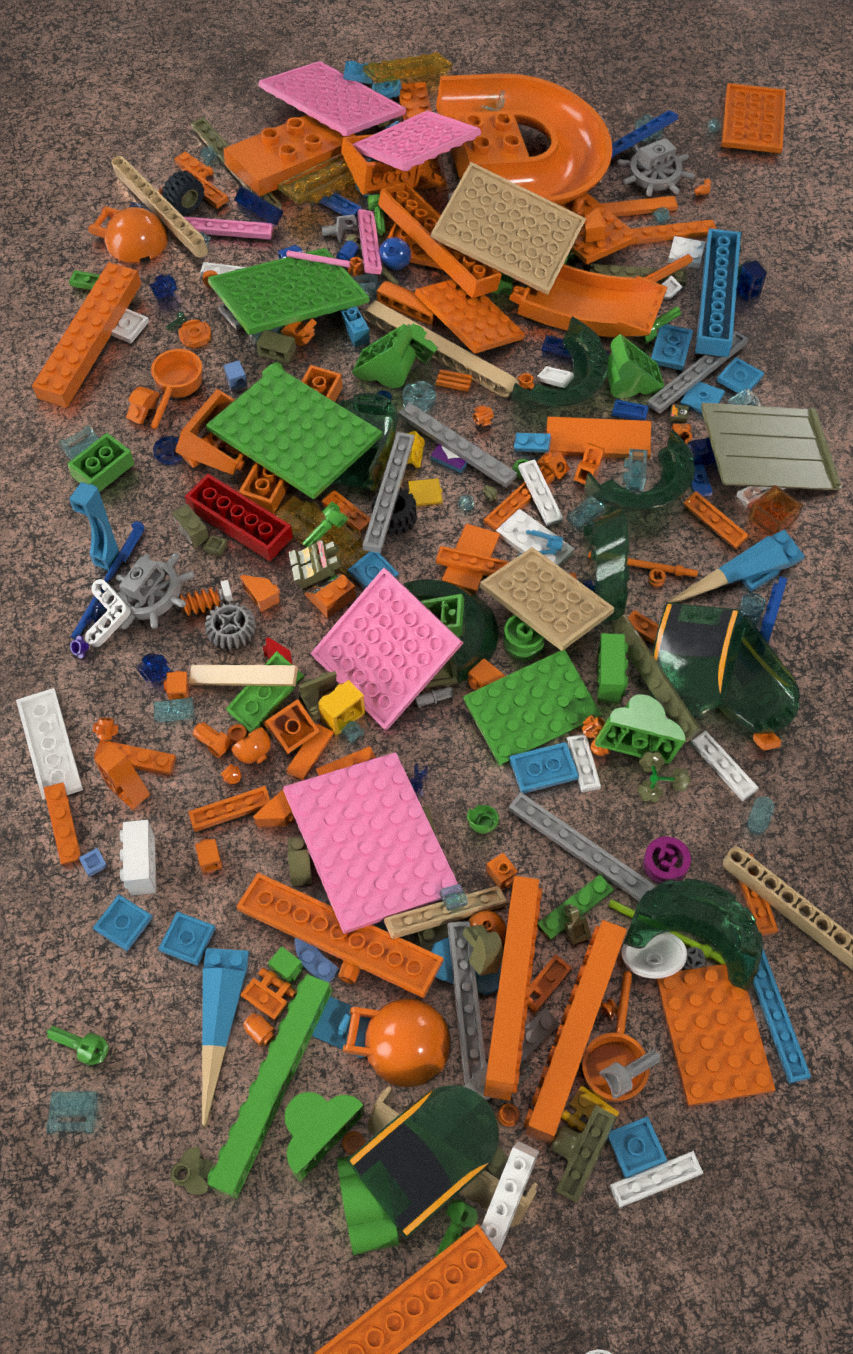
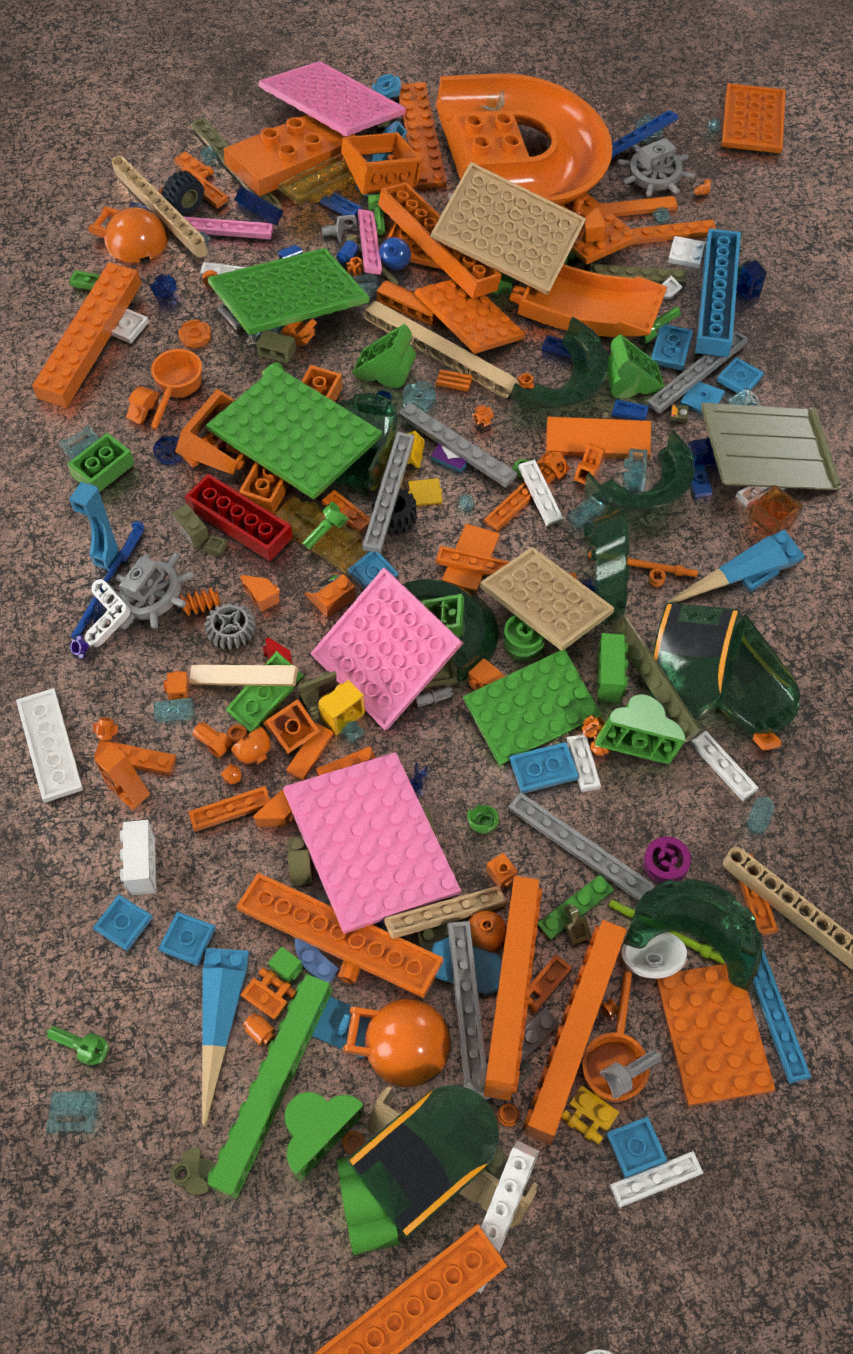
(62, 823): orange plate -> none
(93, 862): medium blue plate -> none
(153, 667): clear blue brick -> none
(181, 318): clear green hand -> none
(208, 855): orange brick -> none
(225, 592): white plate -> none
(235, 375): medium blue brick -> none
(314, 563): olive hips -> none
(321, 259): bright pink bar -> none
(354, 72): dark azure plate -> none
(356, 326): dark azure slope -> none
(407, 67): clear yellow plate -> none
(416, 140): bright pink plate -> none
(423, 348): bright green plate -> none
(453, 897): clear light blue plate -> none
(462, 1216): bright green piece -> none
(487, 949): olive brick -> none
(490, 493): olive plate -> none
(514, 533): white plate -> none
(532, 442): dark azure plate -> none
(553, 542): dark azure plant -> none
(555, 376): white tile -> none
(582, 1151): olive plate -> none
(644, 626): orange plate -> none
(651, 790): olive plant -> none
(670, 268): orange axle -> none
(683, 431): orange piece -> none
(697, 959): dark grey wheel -> none
(715, 520): orange plate -> none
(753, 606): clear light blue wheel -> none
(772, 608): blue plate -> none

